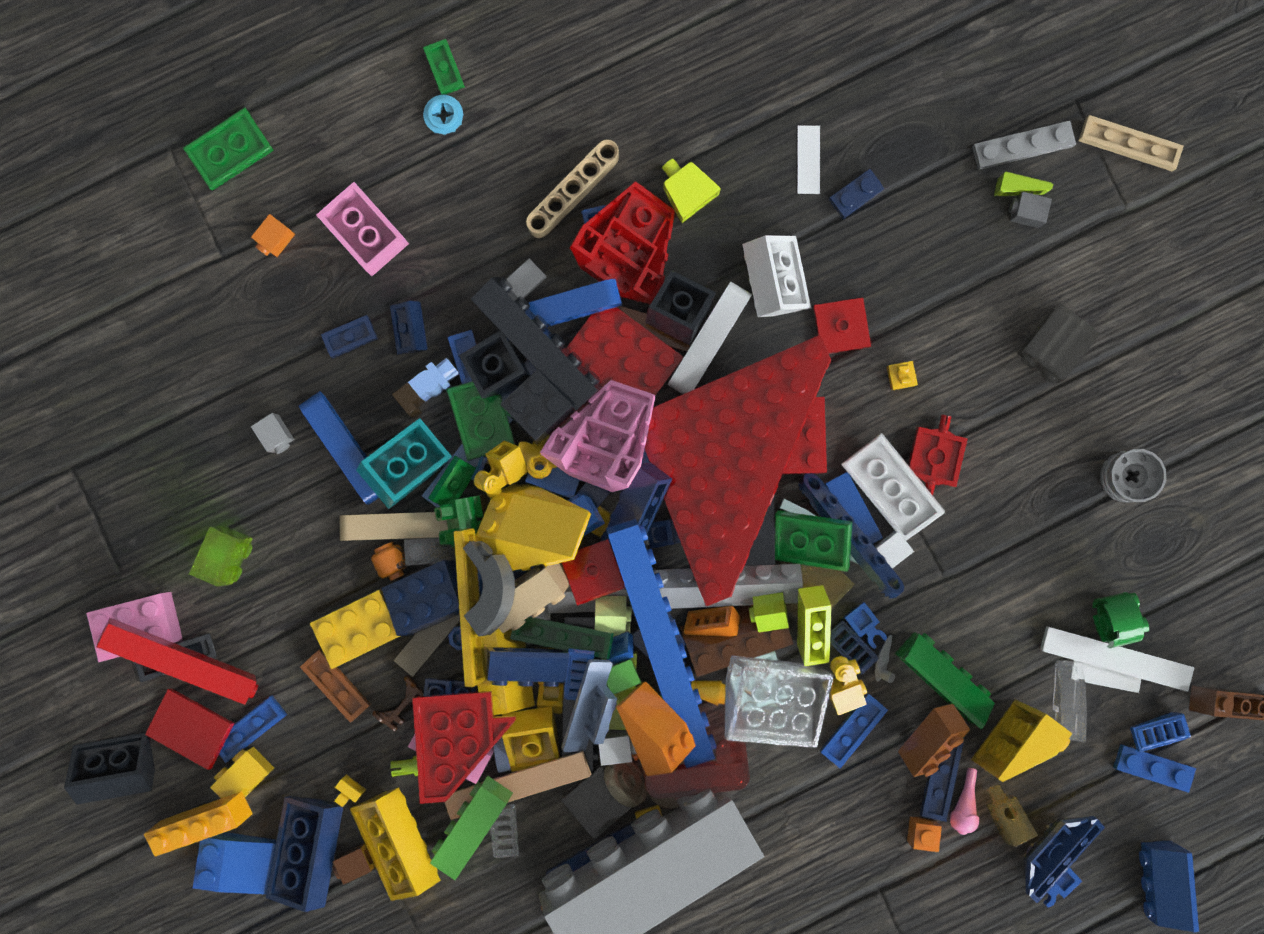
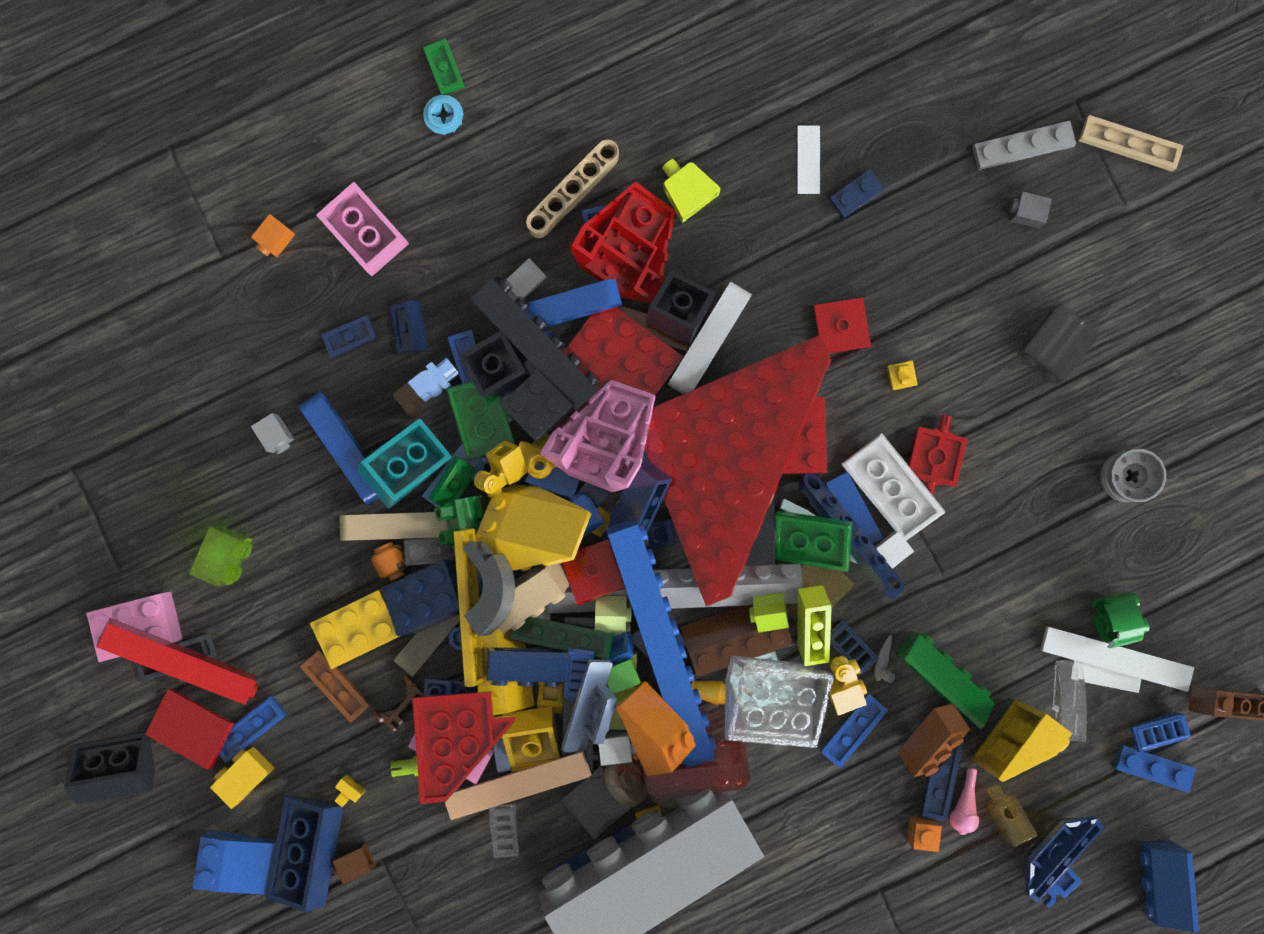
(198, 824): light orange brick -> none
(228, 149): green tile -> none
(395, 845): yellow slope -> none
(471, 828): bright green brick -> none
(727, 626): orange slope -> none
(776, 275): white slope -> none
(863, 622): blue plate -> none
(1014, 184): lime slope -> none

